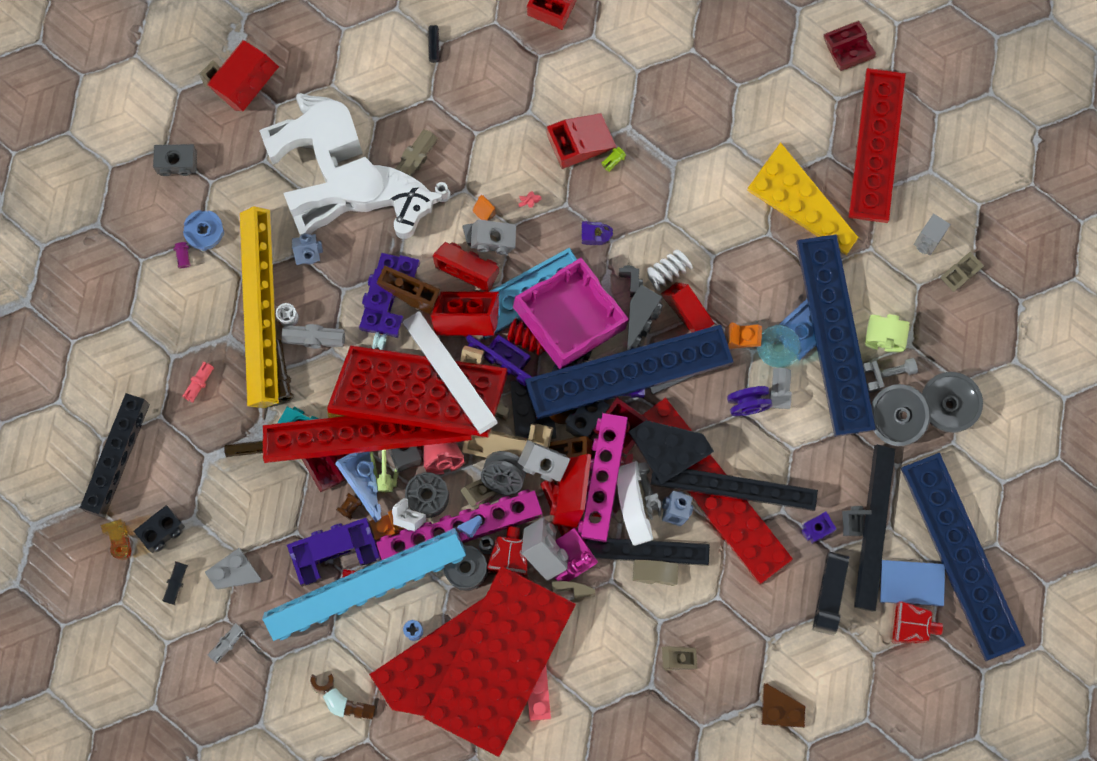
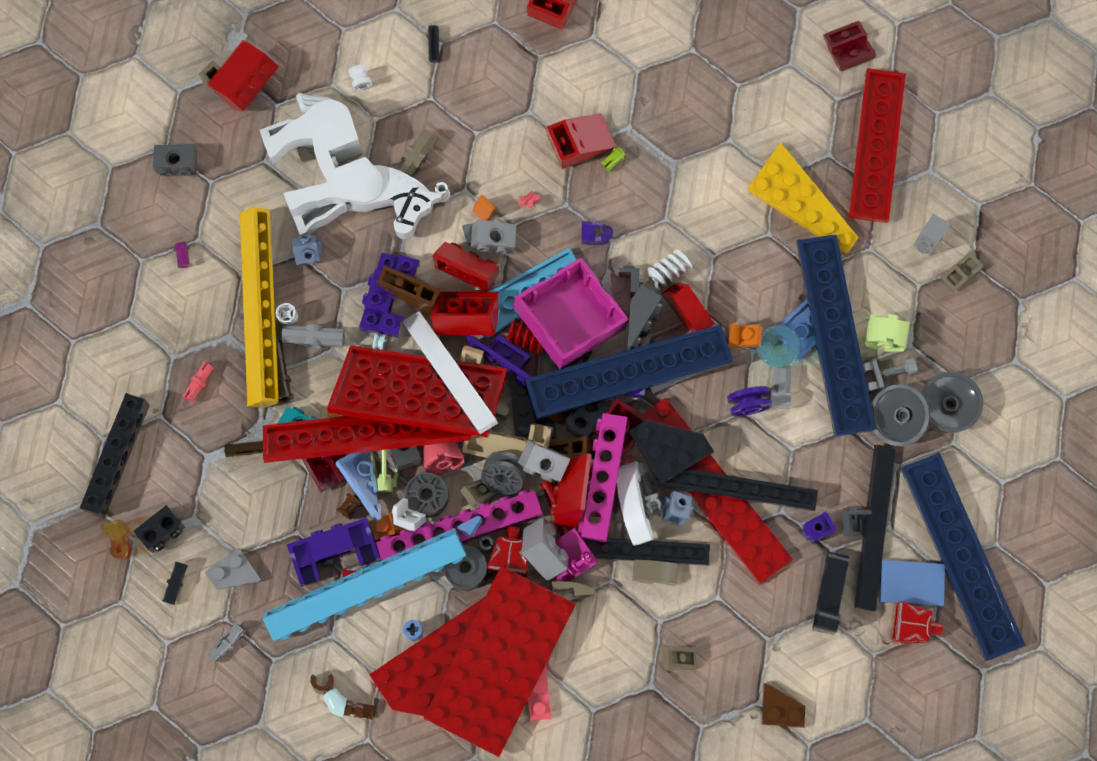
(214, 232): medium blue plate -> none
(360, 78): none -> white wheel

